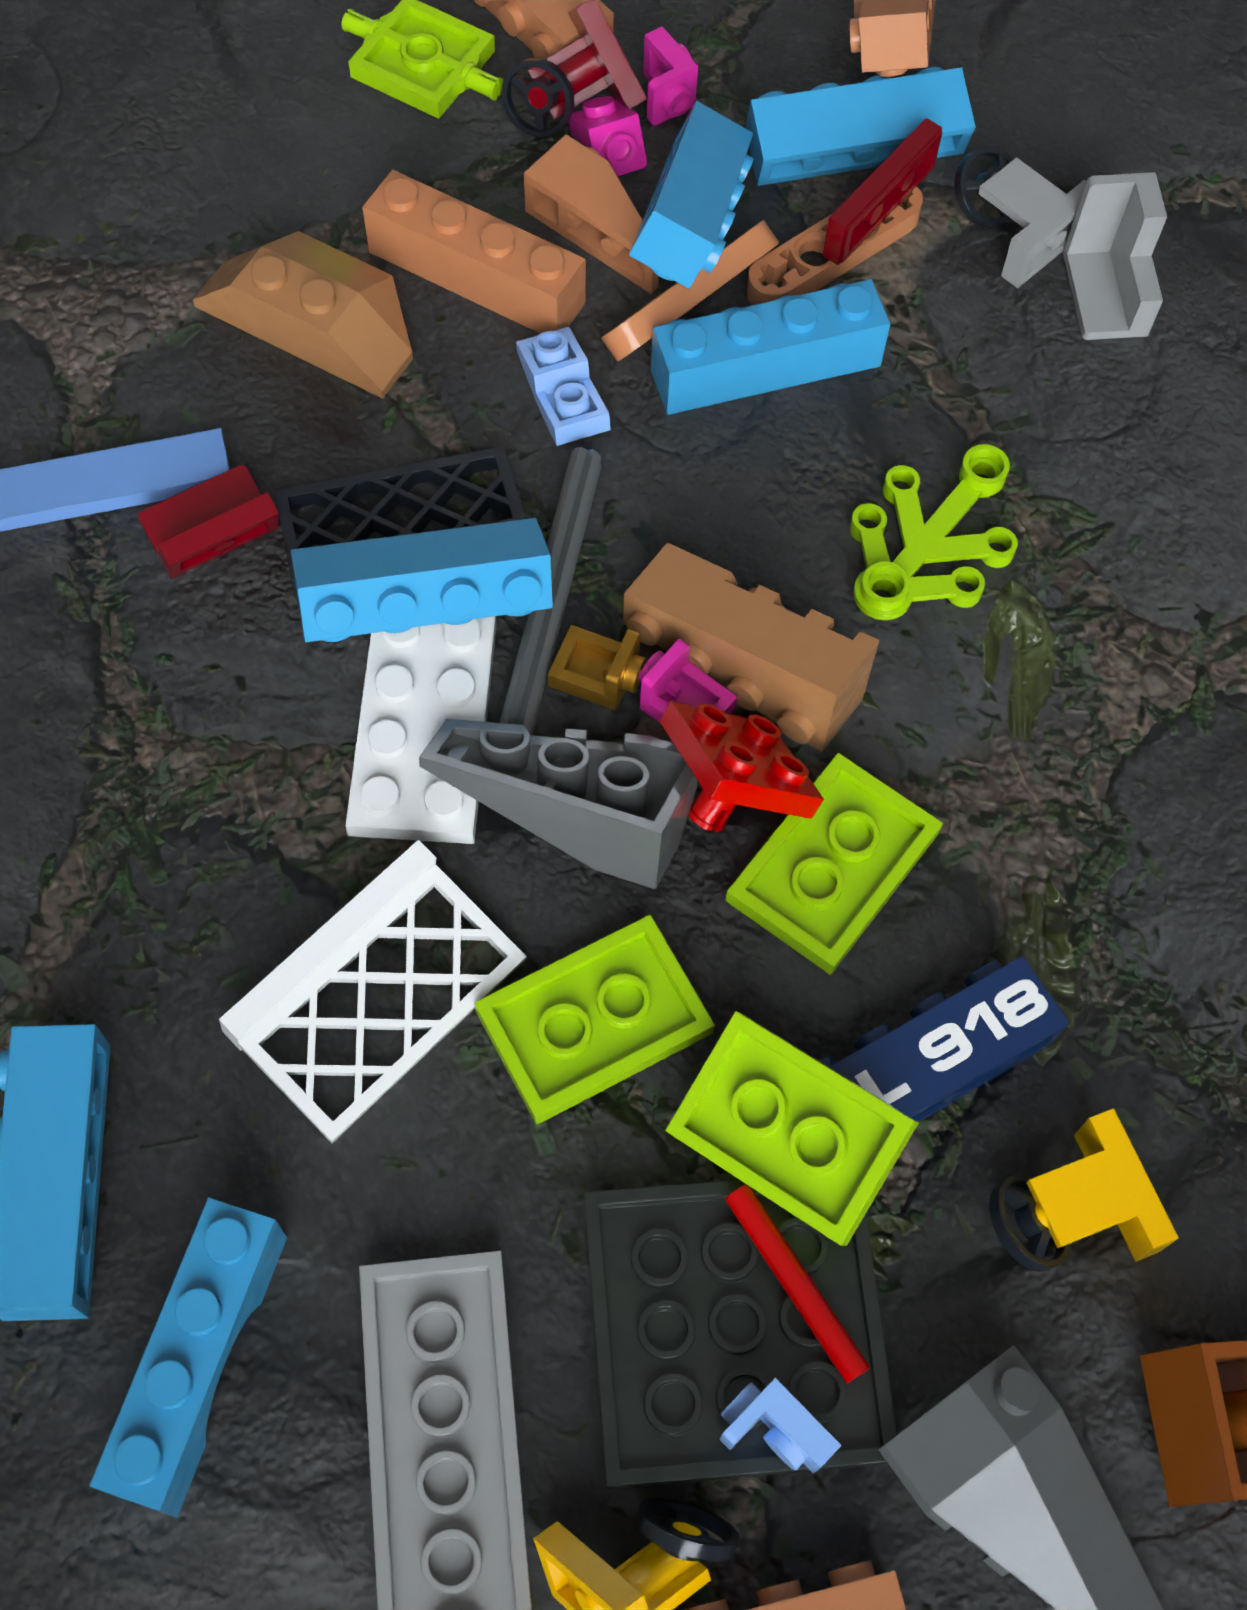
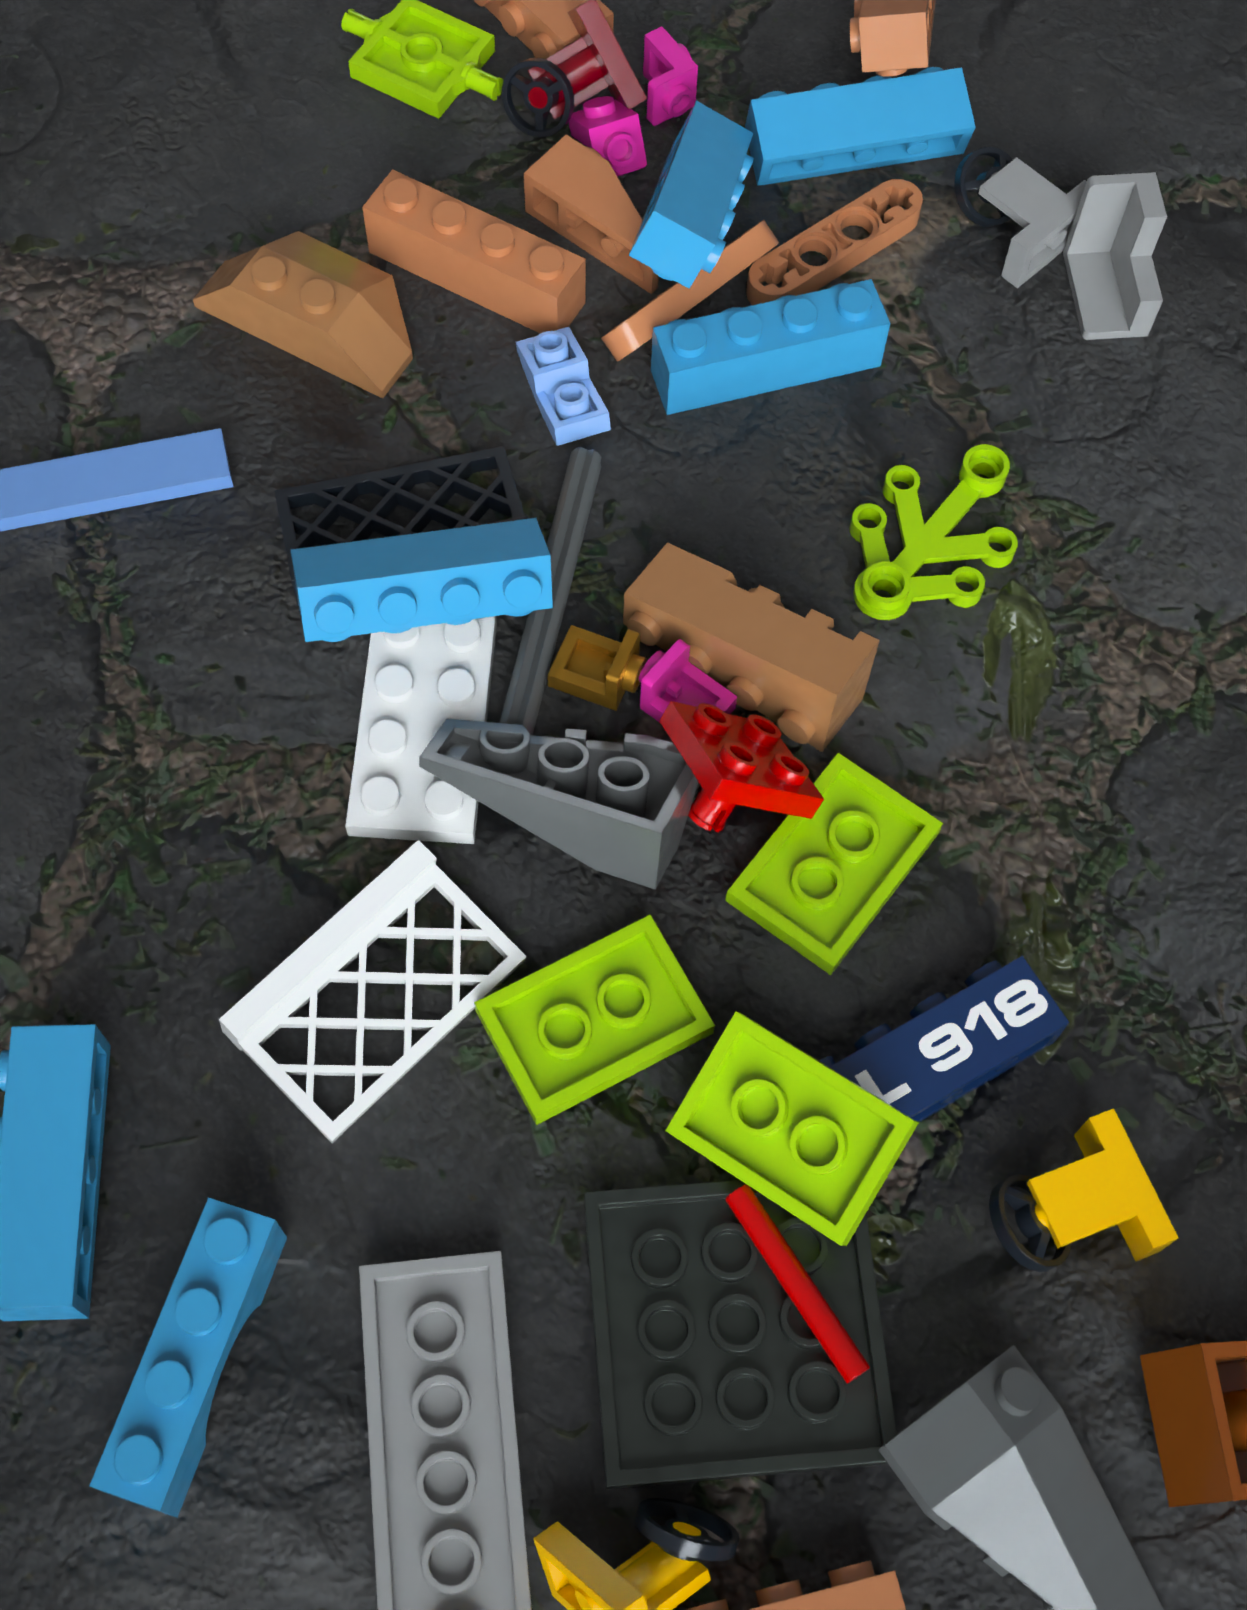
(208, 520): dark red panel -> none
(793, 1431): light blue bracket -> none
(882, 192): dark red tile -> none

